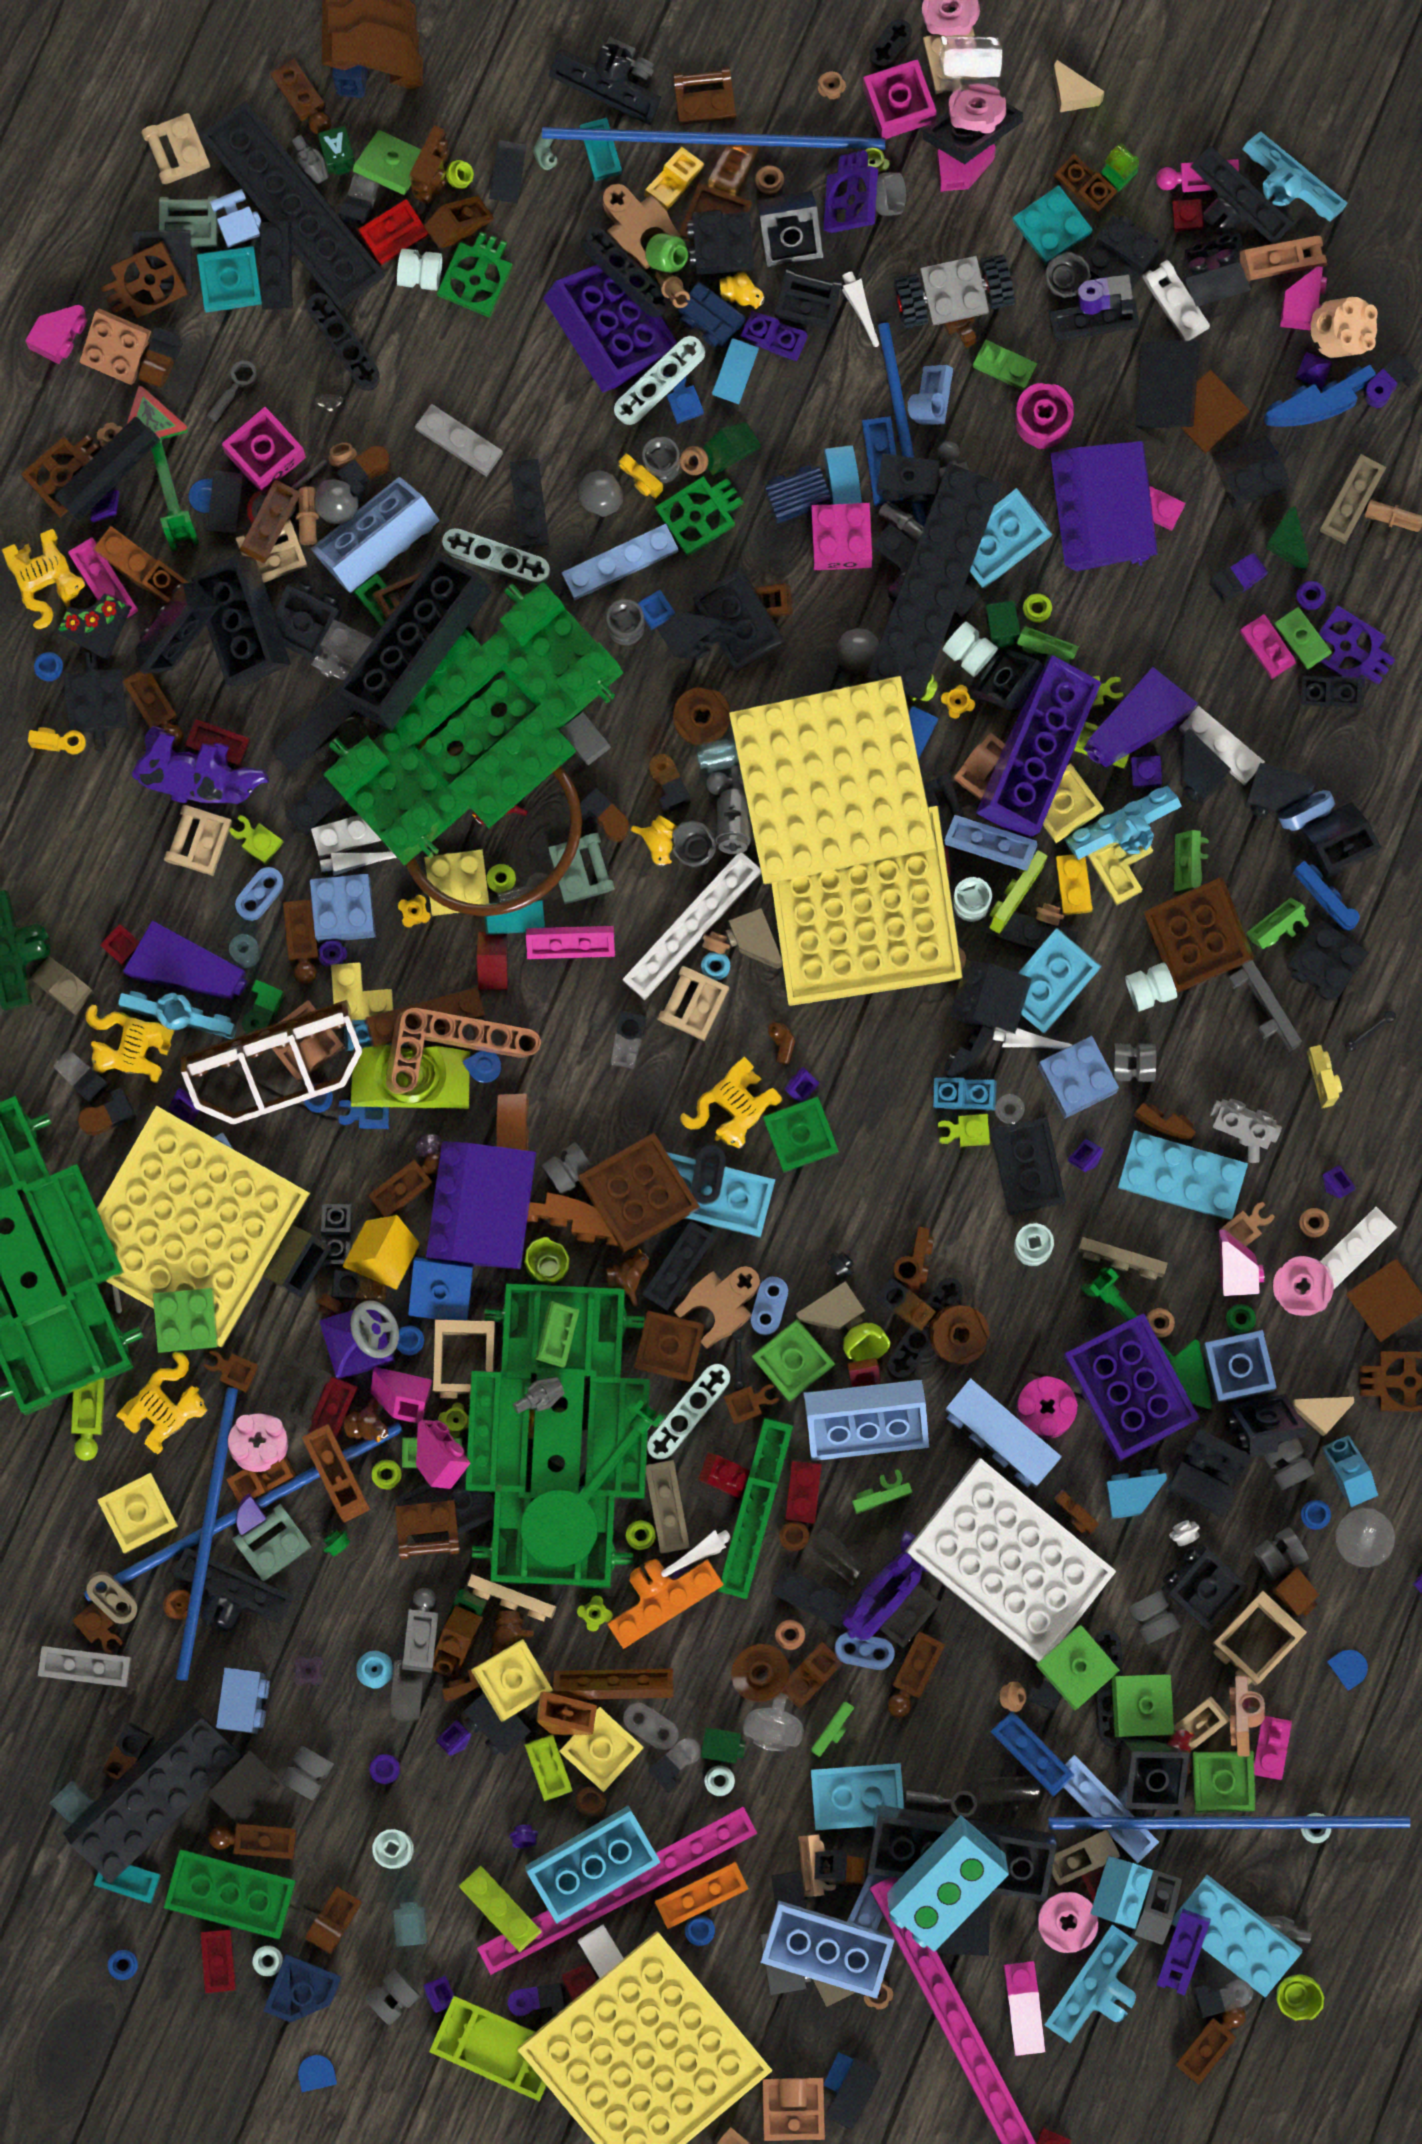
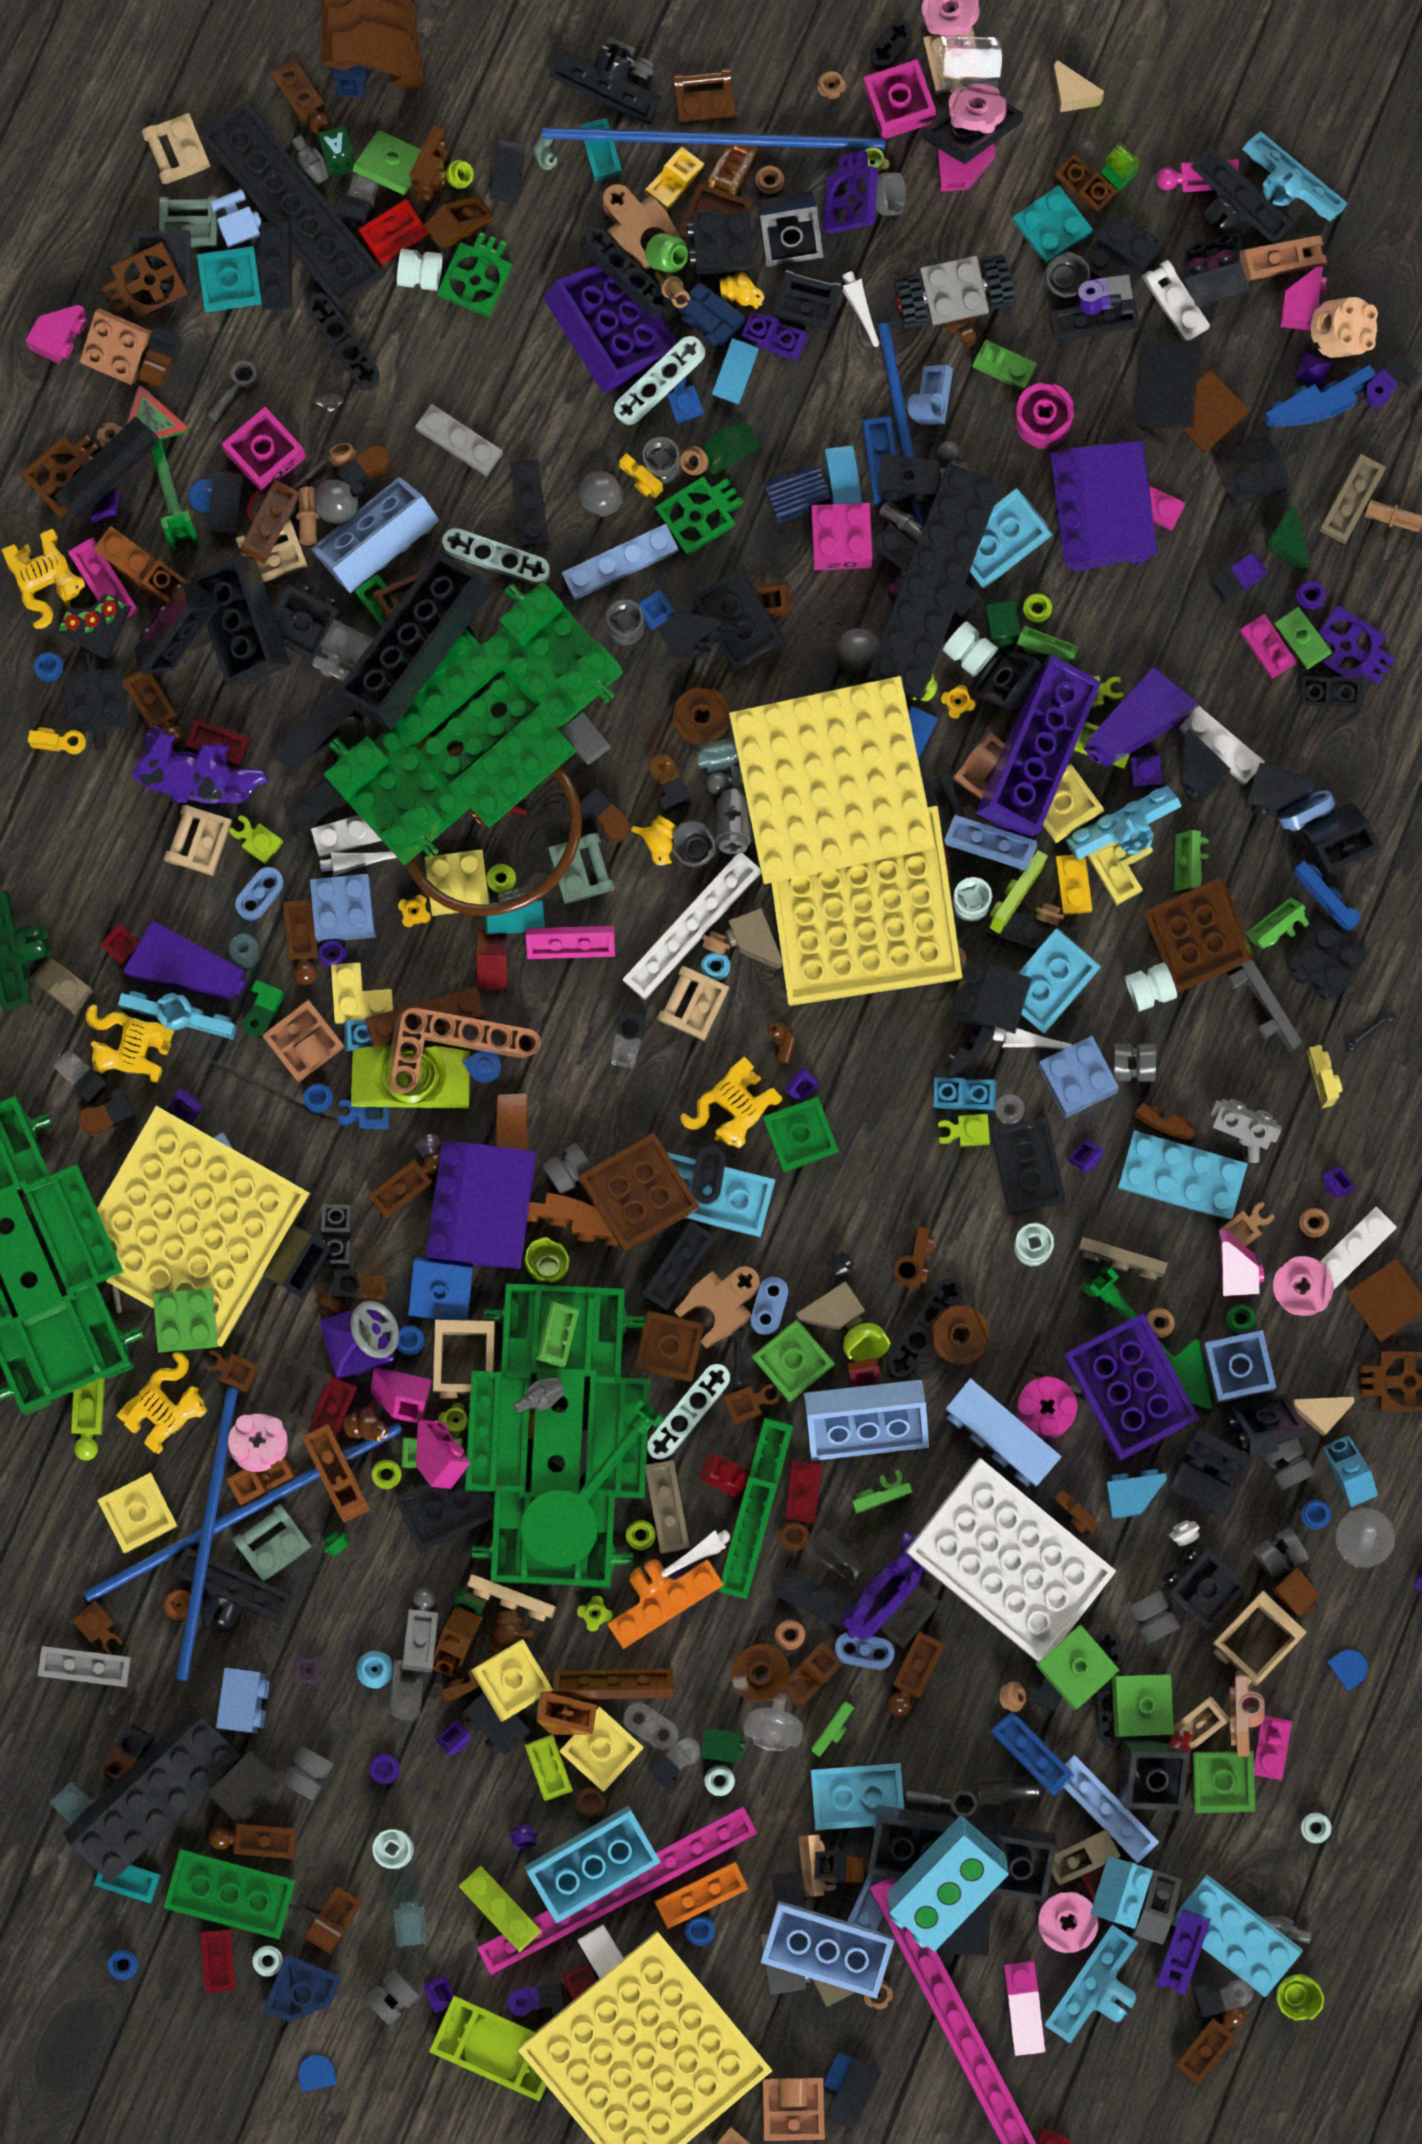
(110, 1596): dark tan plate -> none
(248, 1514): tile -> none
(255, 1043): plate -> none
(383, 1251): yellow slope -> none
(427, 1519): reddish brown plate -> none
(628, 1274): reddish brown animal -> none
(905, 1304): leg -> none
(1187, 215): dark red plate -> none
(1263, 1822): blue piece -> none

